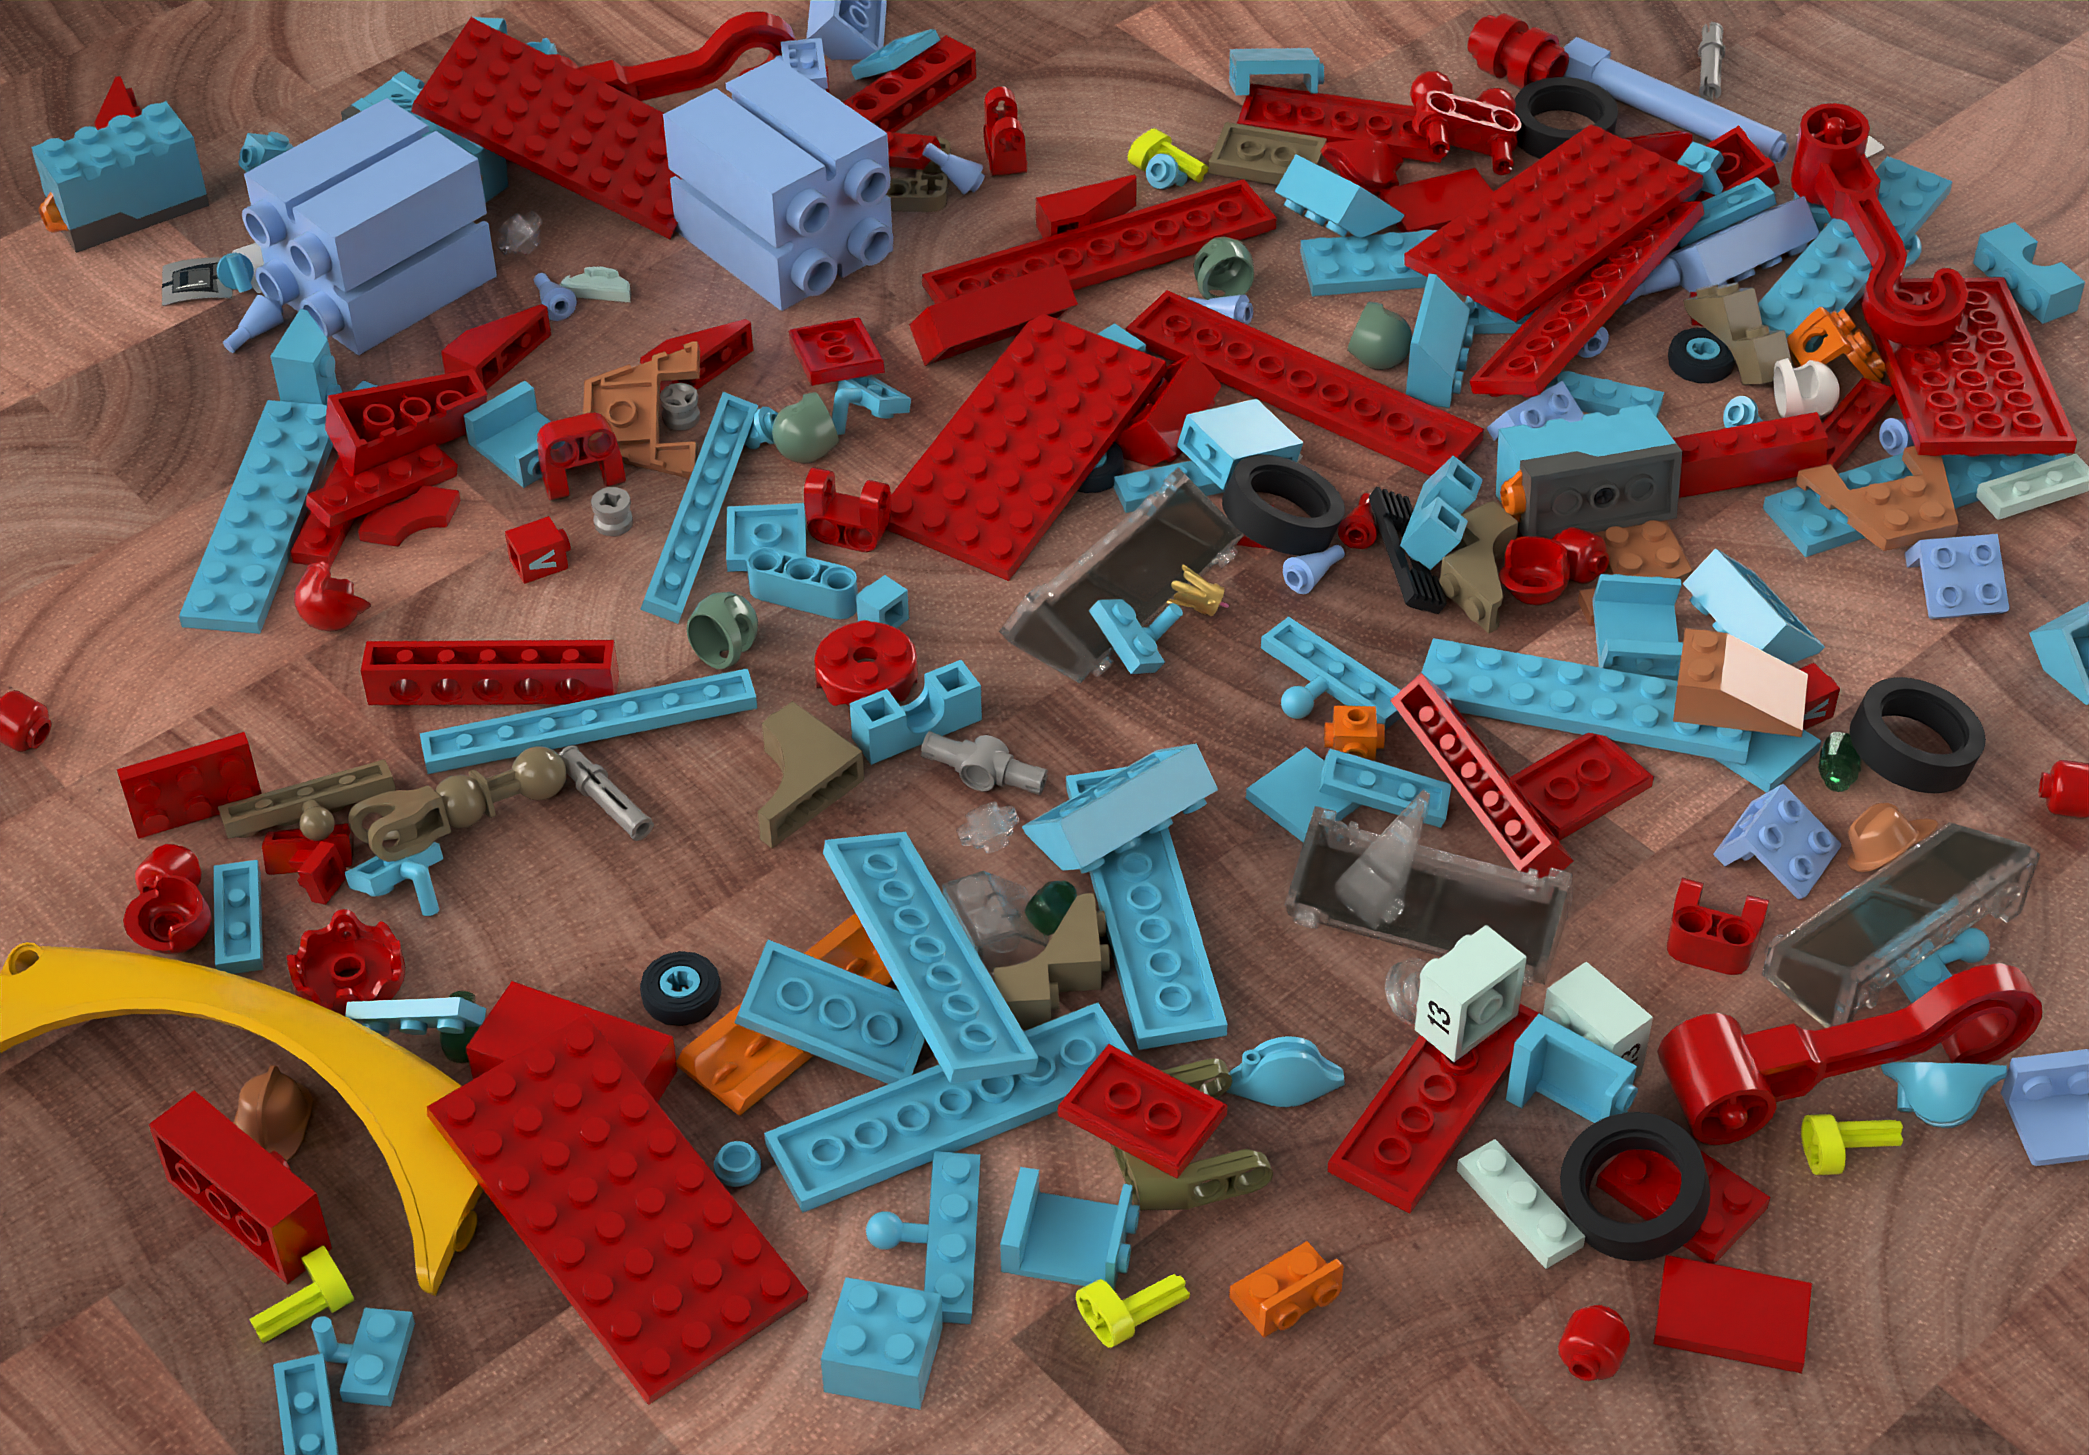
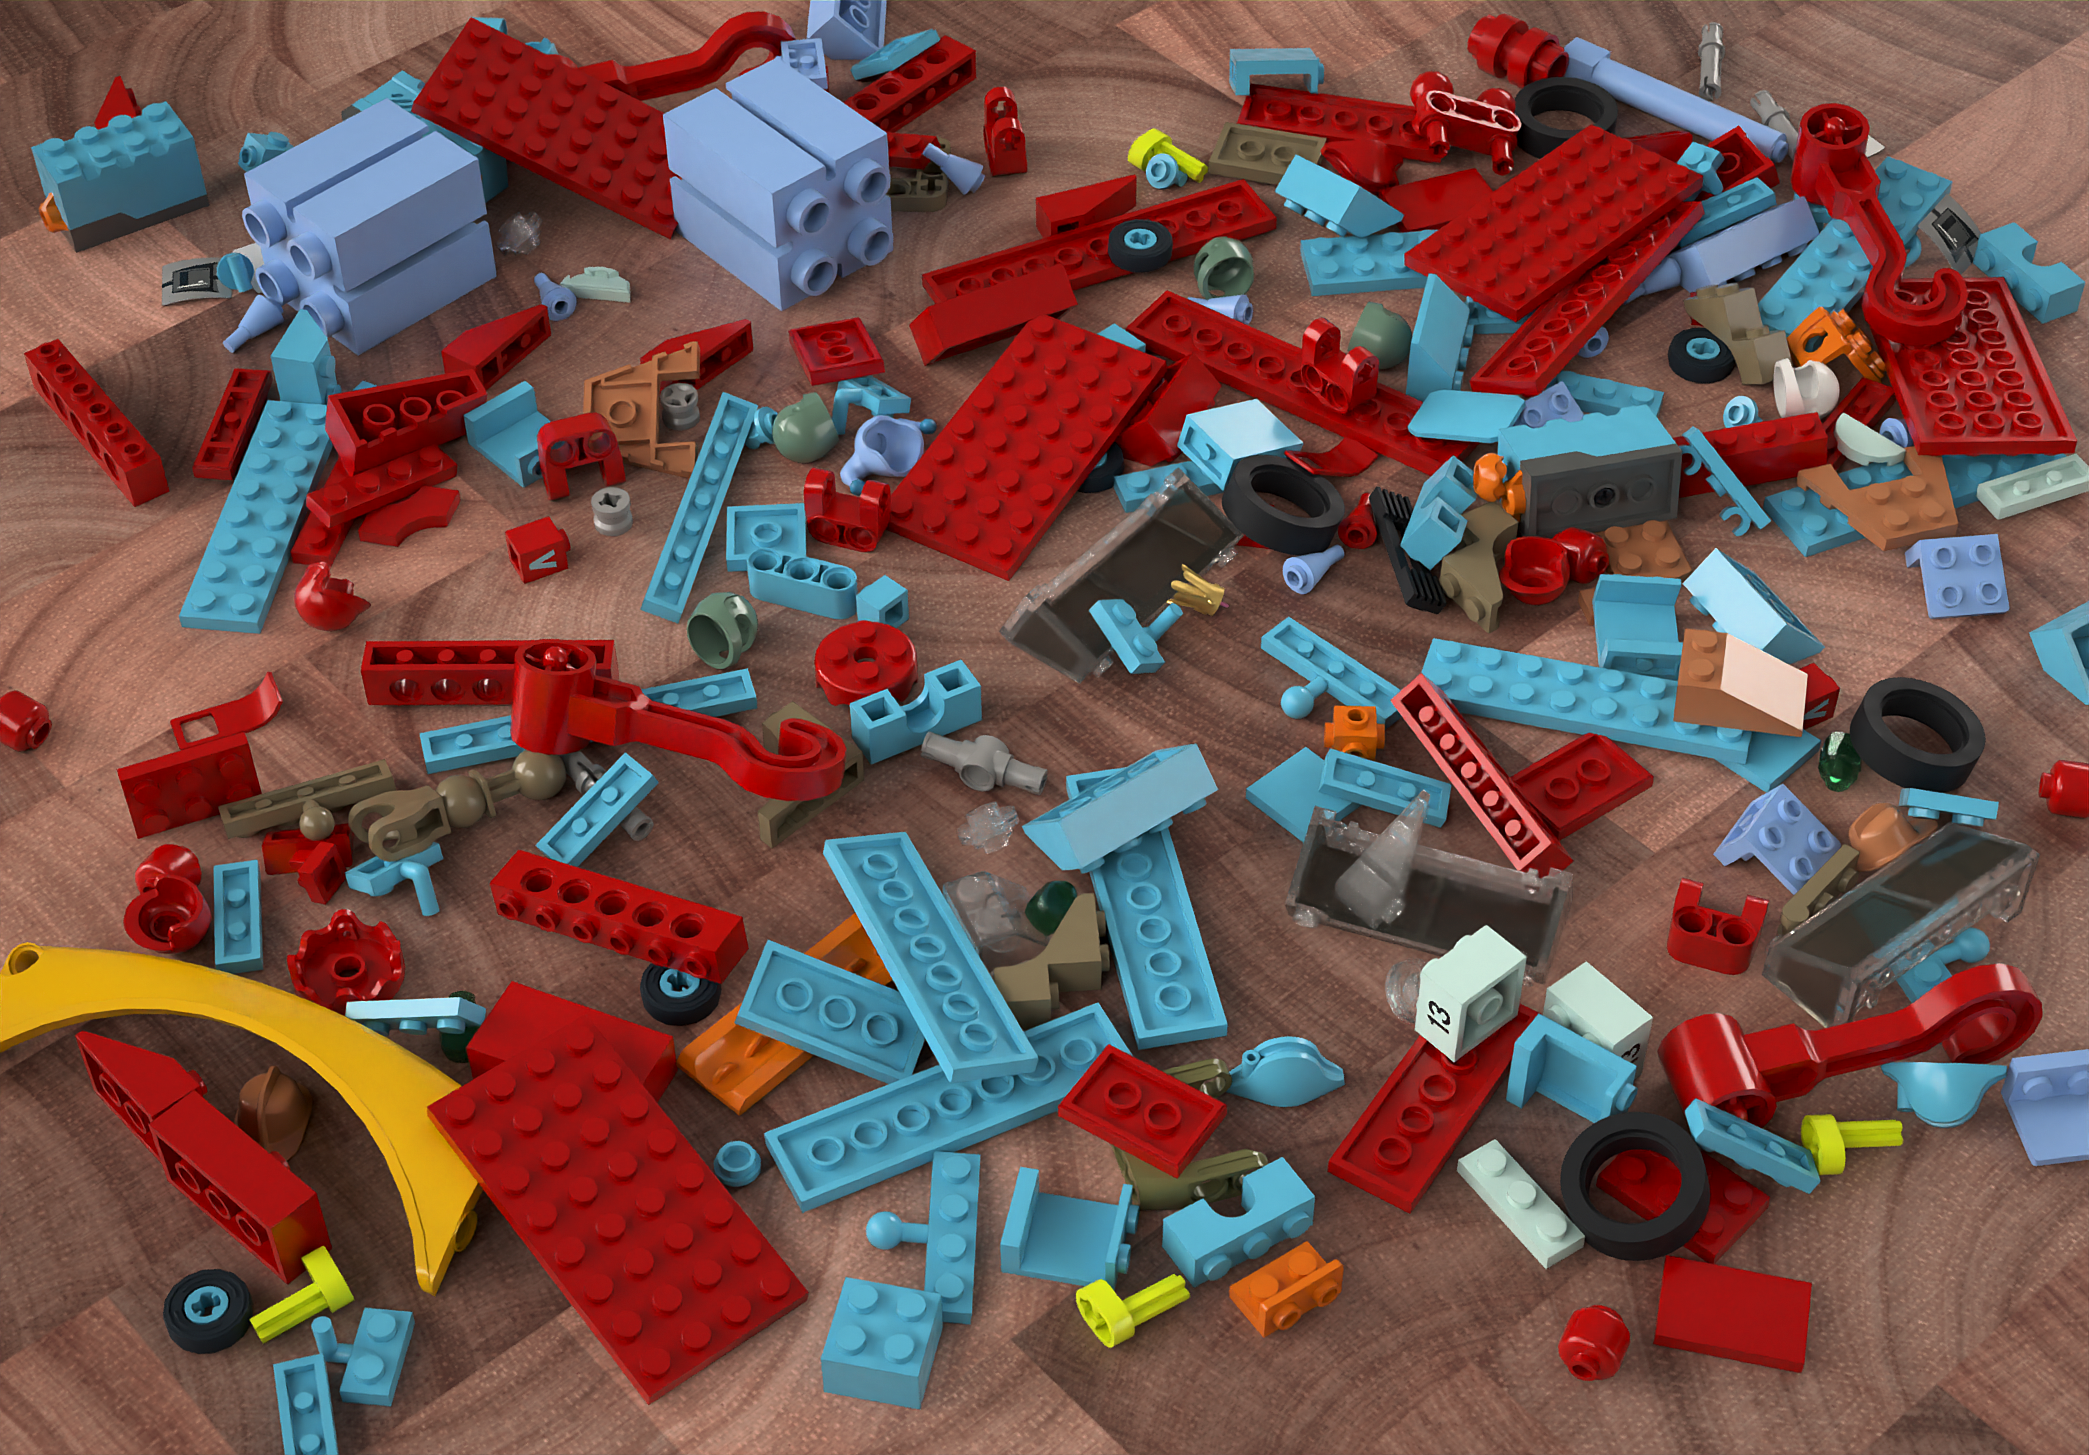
(97, 422): none -> red brick
(136, 1082): none -> red slope
(187, 1305): none -> black bush
(232, 424): none -> red plate
(236, 716): none -> red piece
(565, 705): none -> red piece
(598, 812): none -> medium azure plate
(620, 916): none -> red brick
(885, 449): none -> light blue piece
(1140, 245): none -> black bush
(1211, 1244): none -> medium azure arch
(1332, 375): none -> red piece
(1344, 460): none -> red piece
(1465, 415): none -> medium azure piece
(1488, 477): none -> orange plate
(1723, 482): none -> medium azure plate
(1752, 1146): none -> medium azure plate
(1776, 118): none -> light grey pin
(1821, 890): none -> dark tan plate
(1864, 444): none -> light aqua tile
(1952, 233): none -> sticker
(1963, 809): none -> medium azure plate

